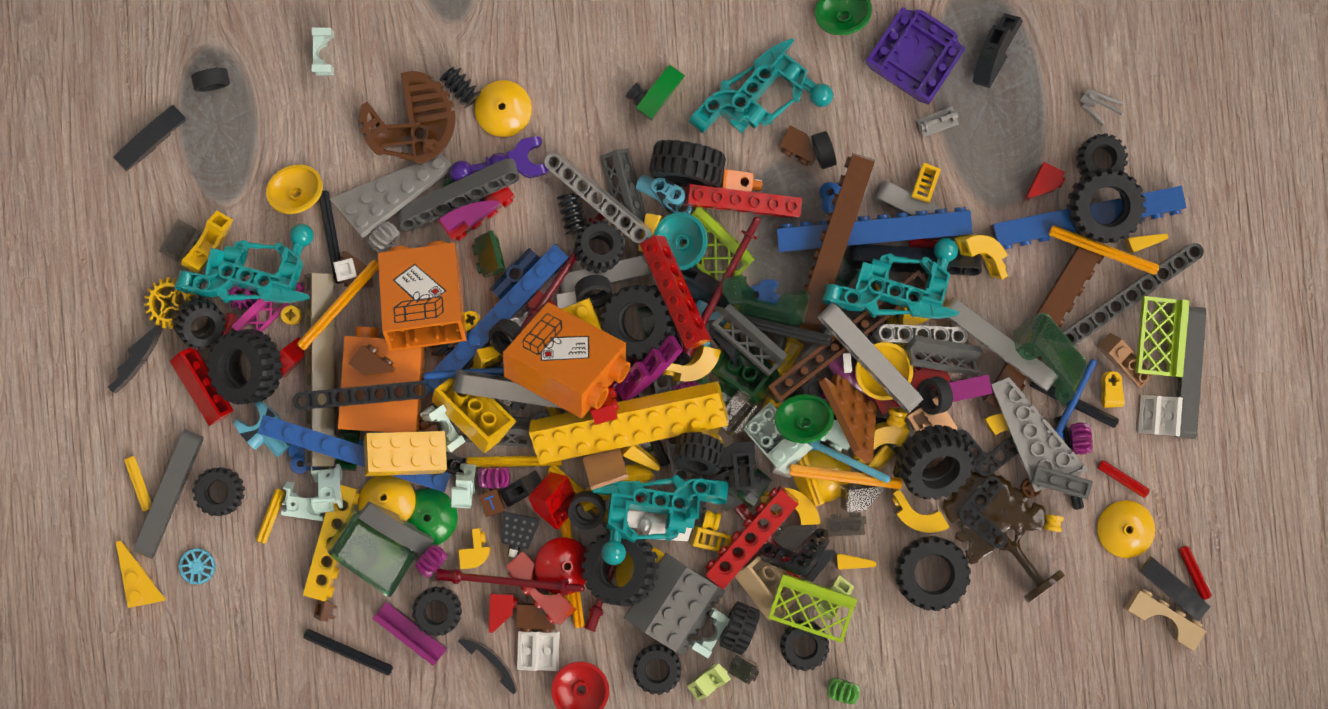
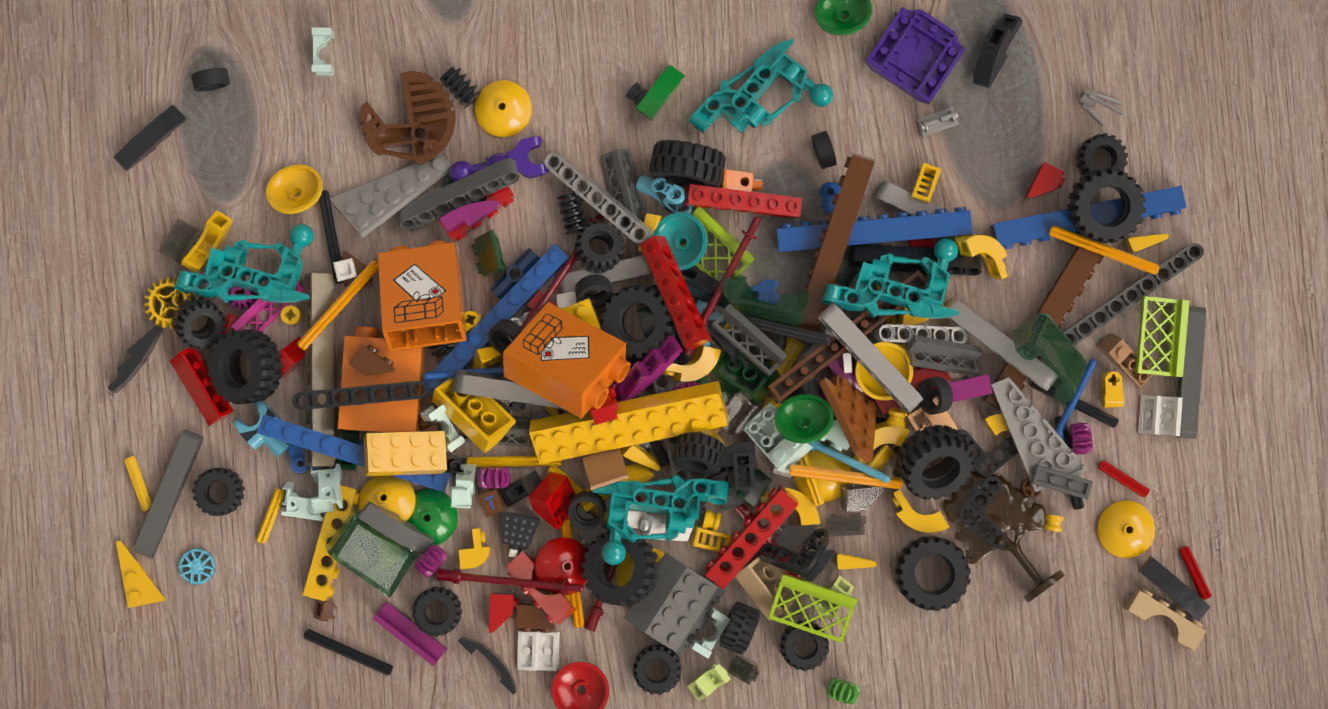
(383, 237): light grey gear -> none
(797, 144): reddish brown slope -> none

